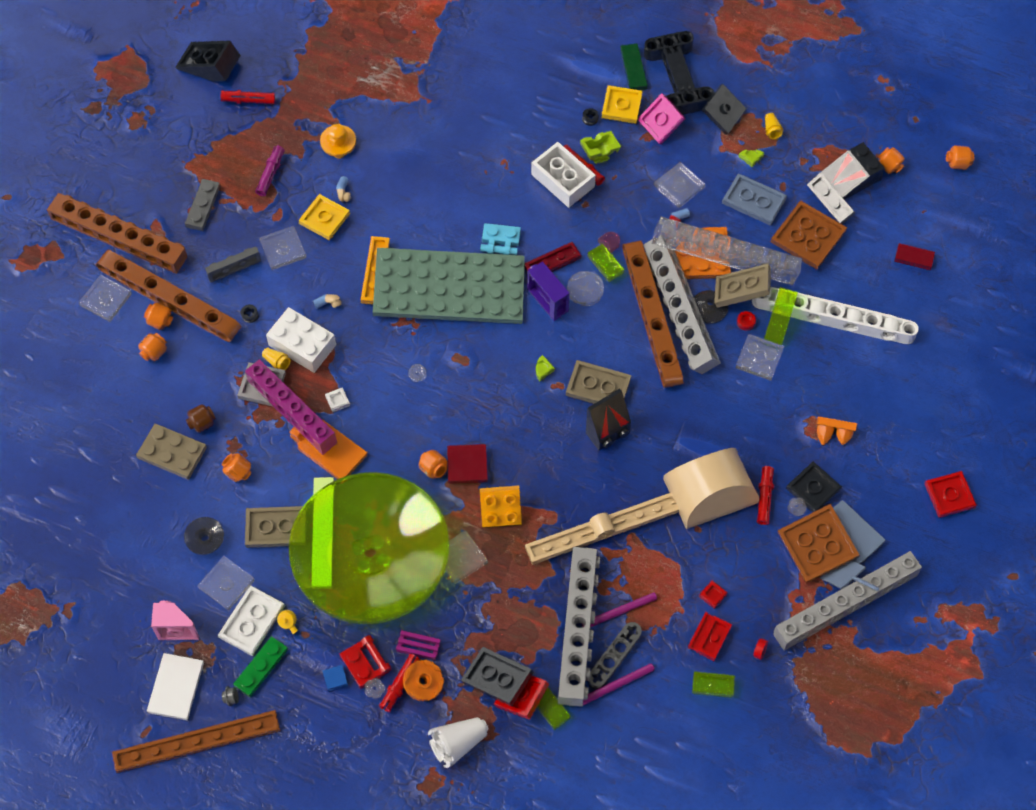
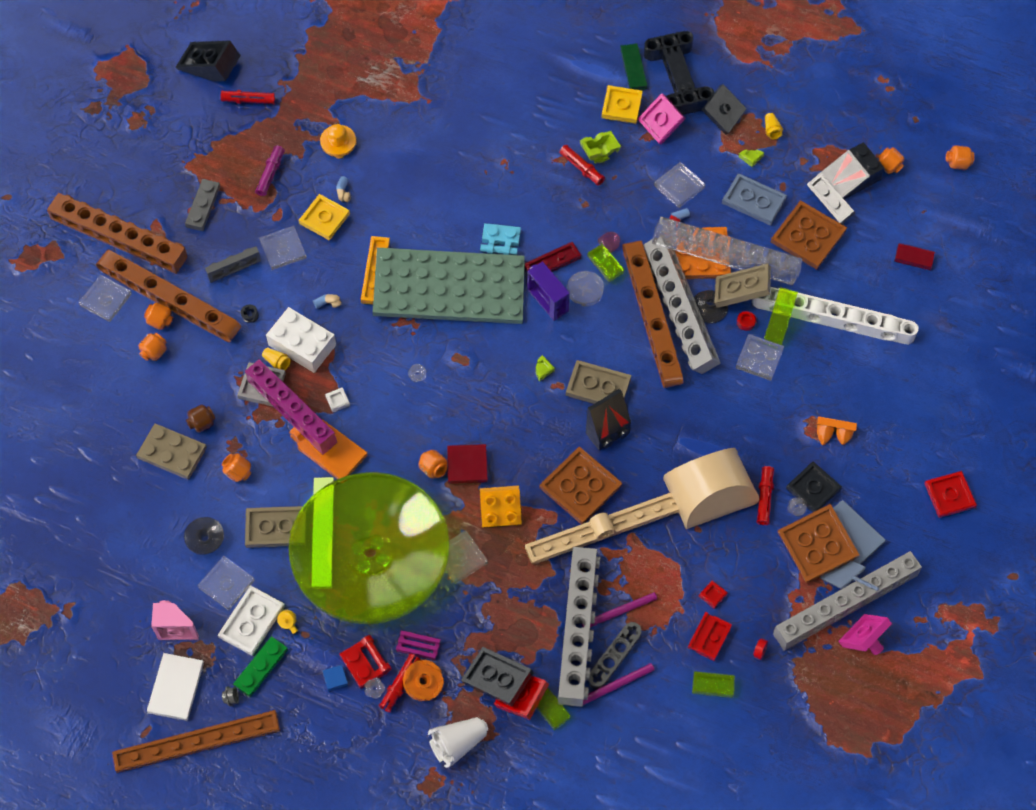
(563, 174): white brick -> none
(580, 485): none -> dark orange plate
(590, 122): black bush -> none
(865, 634): none -> dark pink tile

